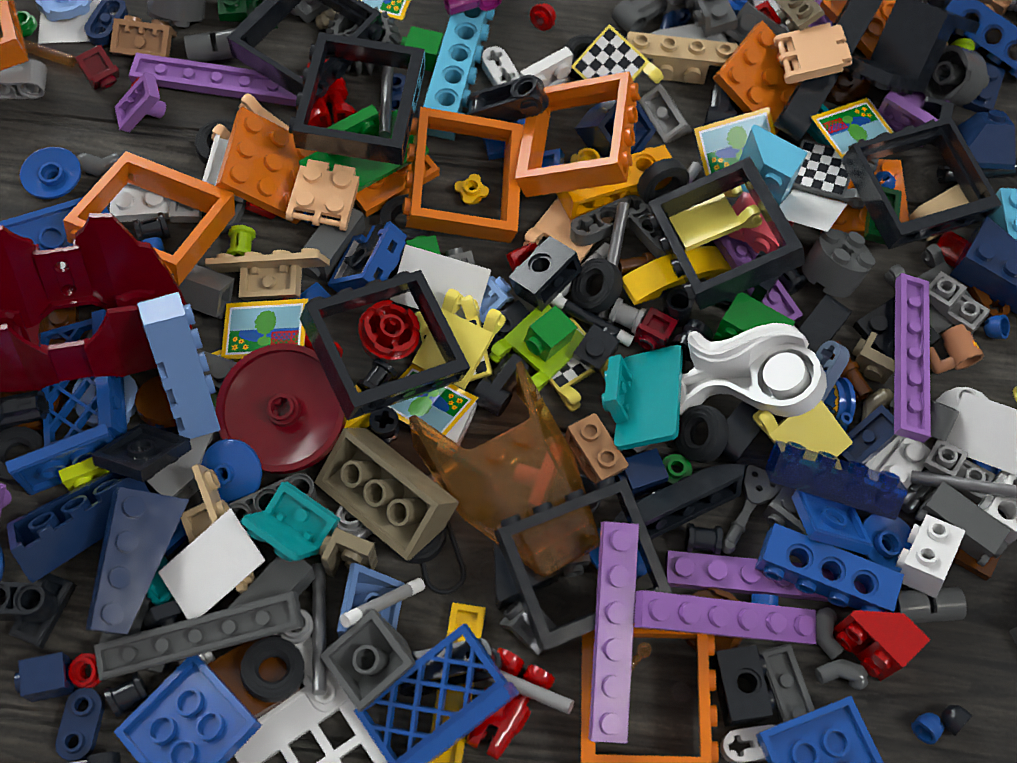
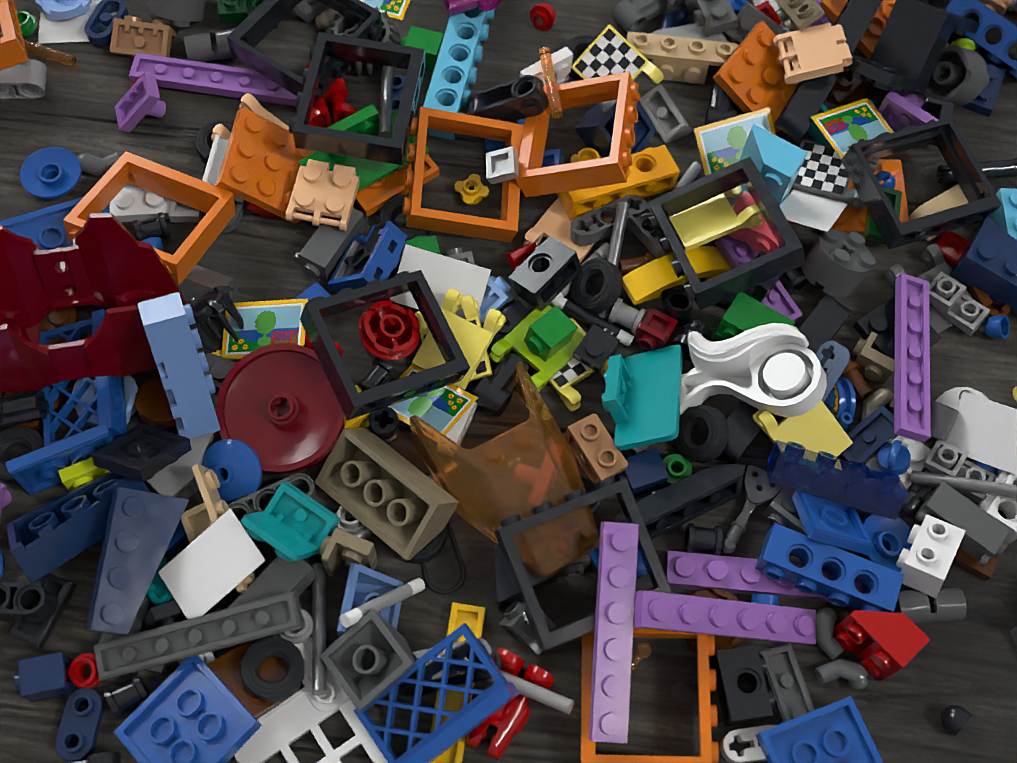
(98, 68): dark red bracket -> none
(211, 305): none -> black piece
(241, 239): lime bush -> none
(269, 275): tan bracket -> none
(496, 72): white beam -> none
(502, 165): none -> light grey plate
(550, 83): none -> clear orange bar
(658, 172): black tyre -> none
(894, 458): none -> blue tile
(928, 727): blue hinge -> none
(961, 349): nougat piece -> none
(990, 139): dark blue slope -> none

